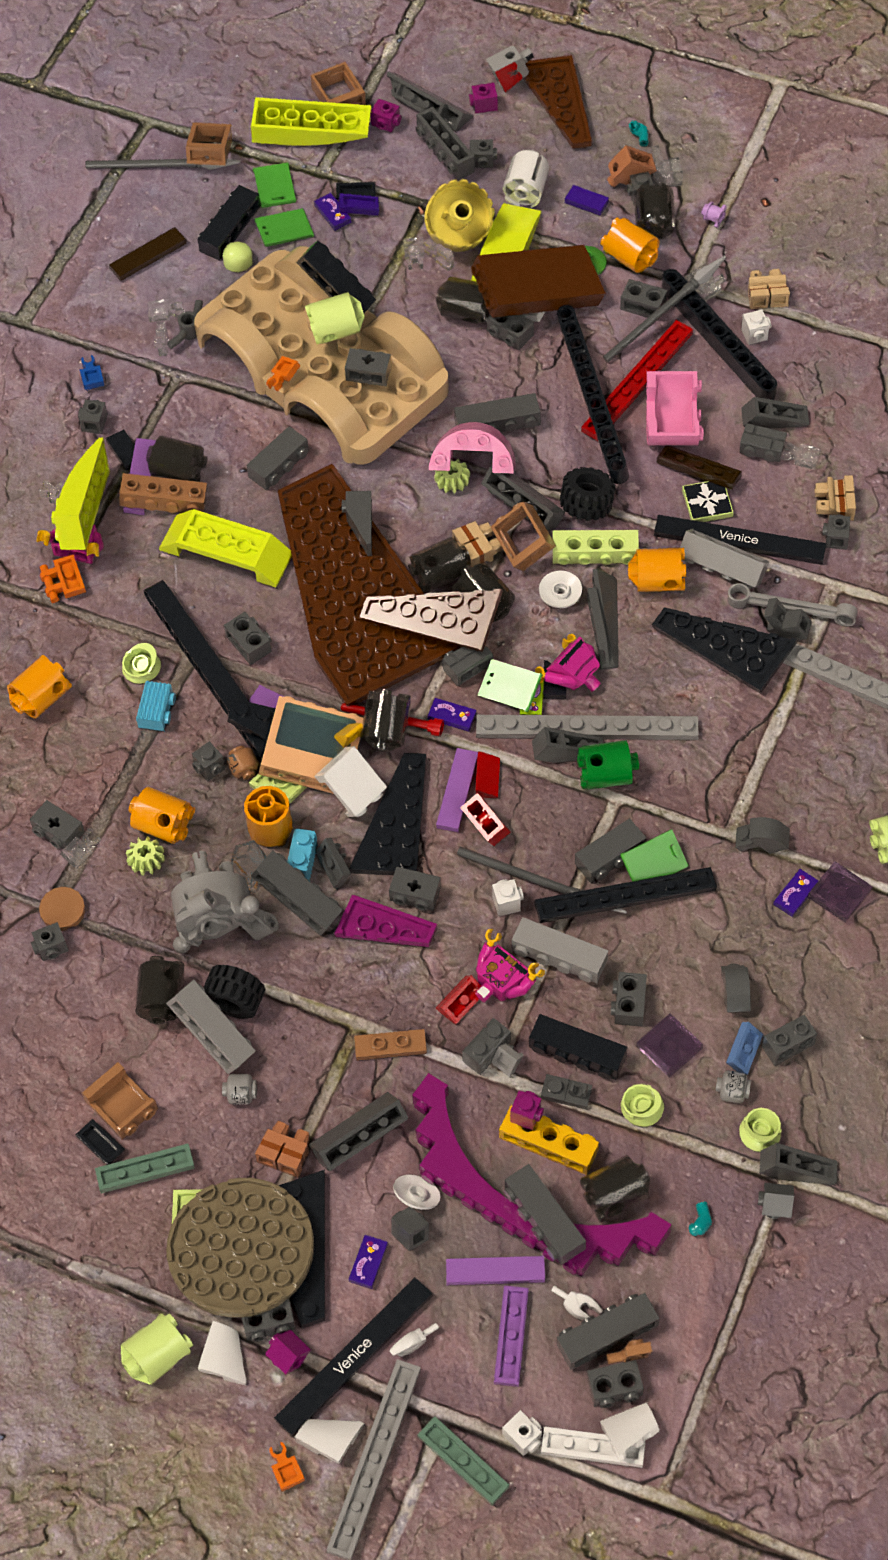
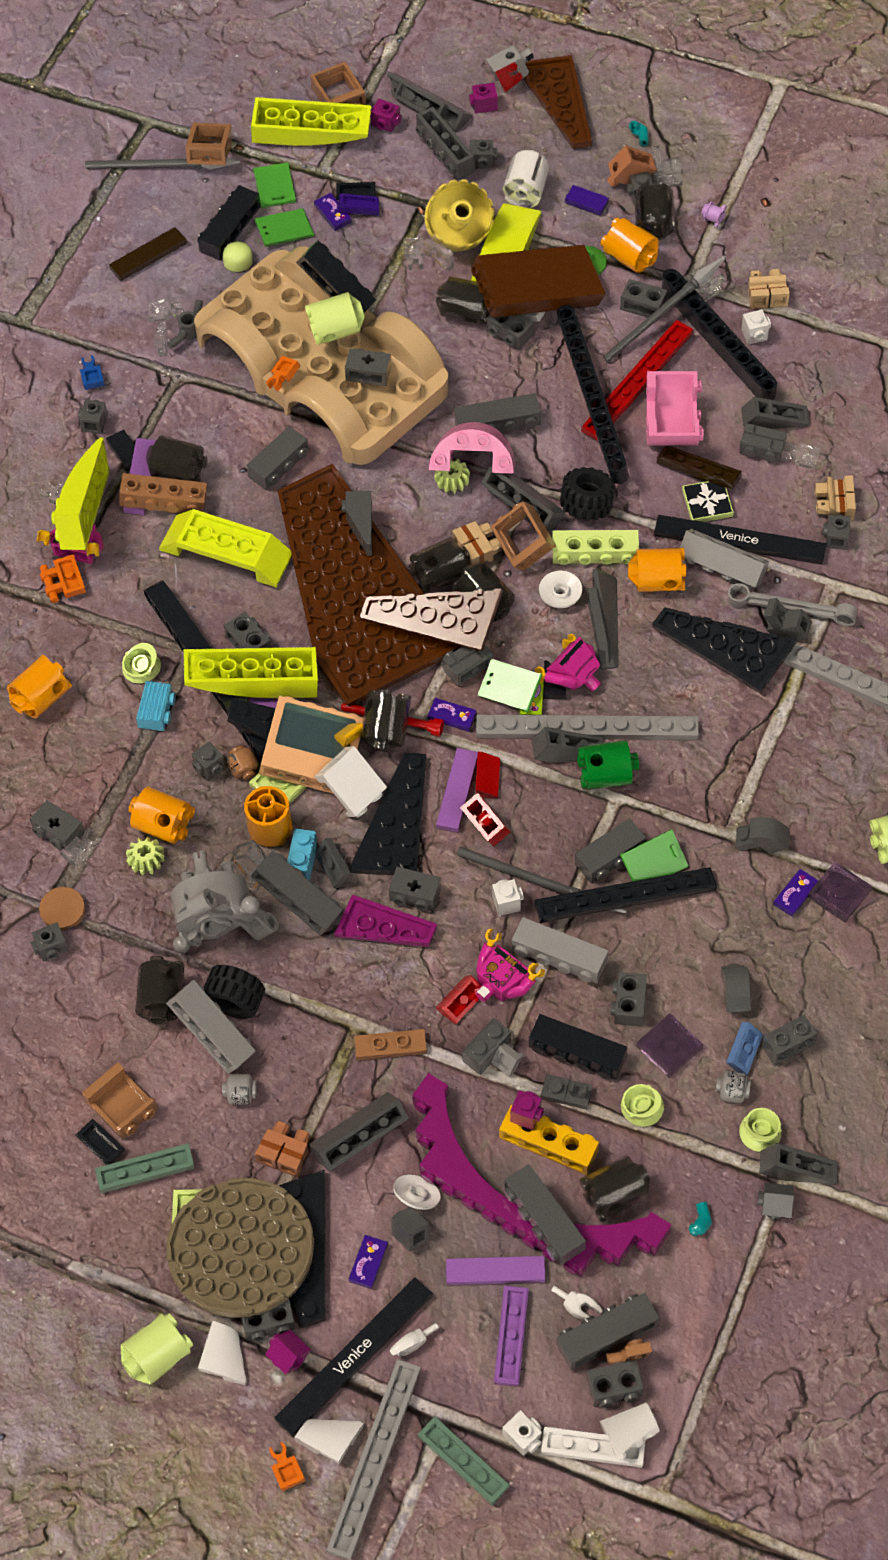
(253, 671): none -> neon yellow slope

